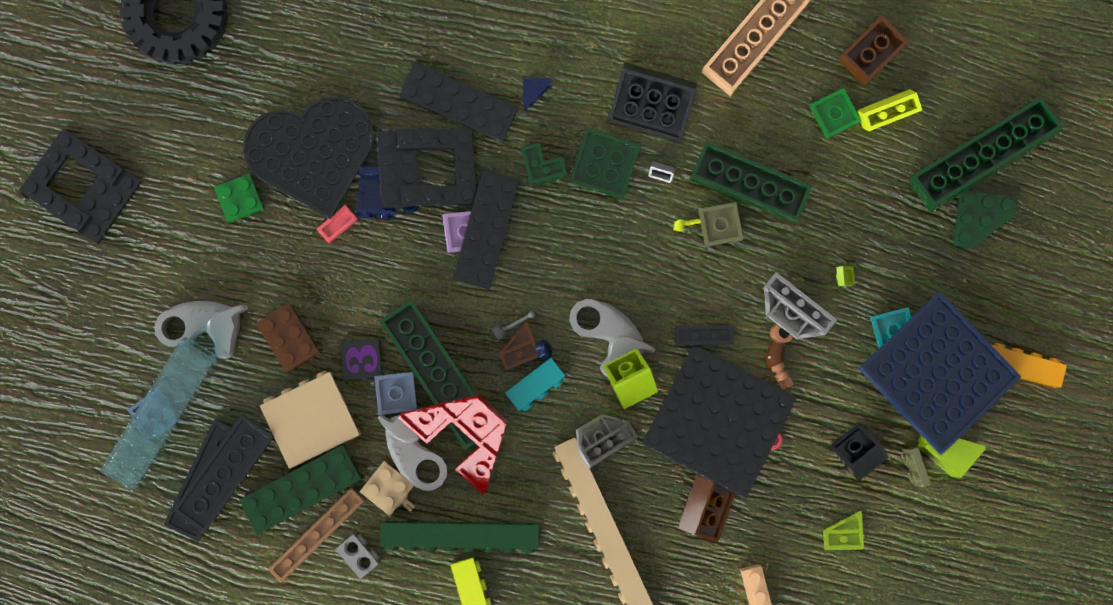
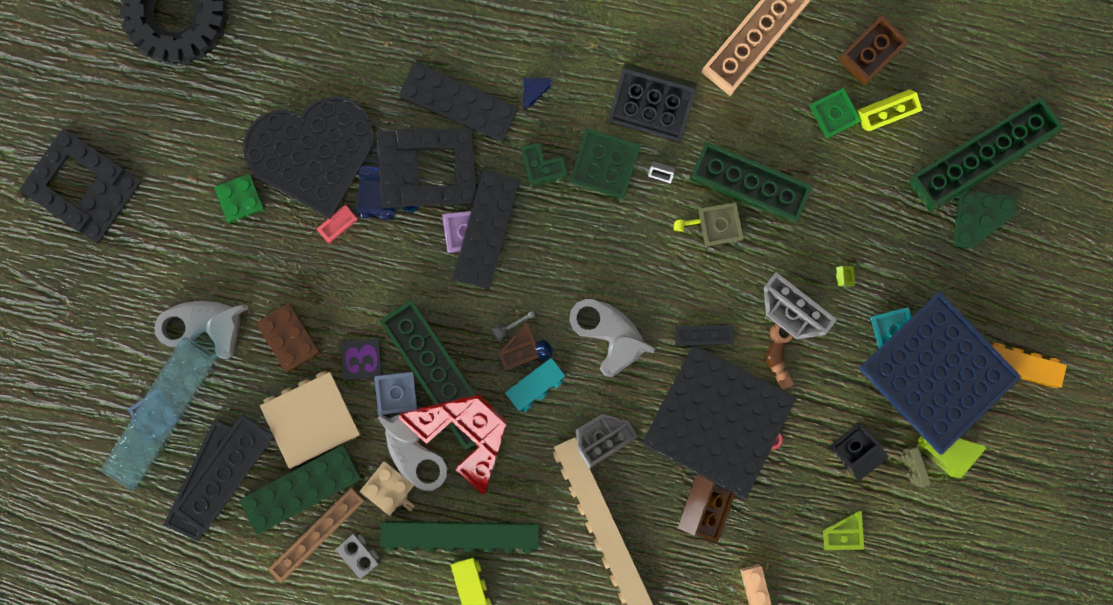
(630, 378): lime slope -> none

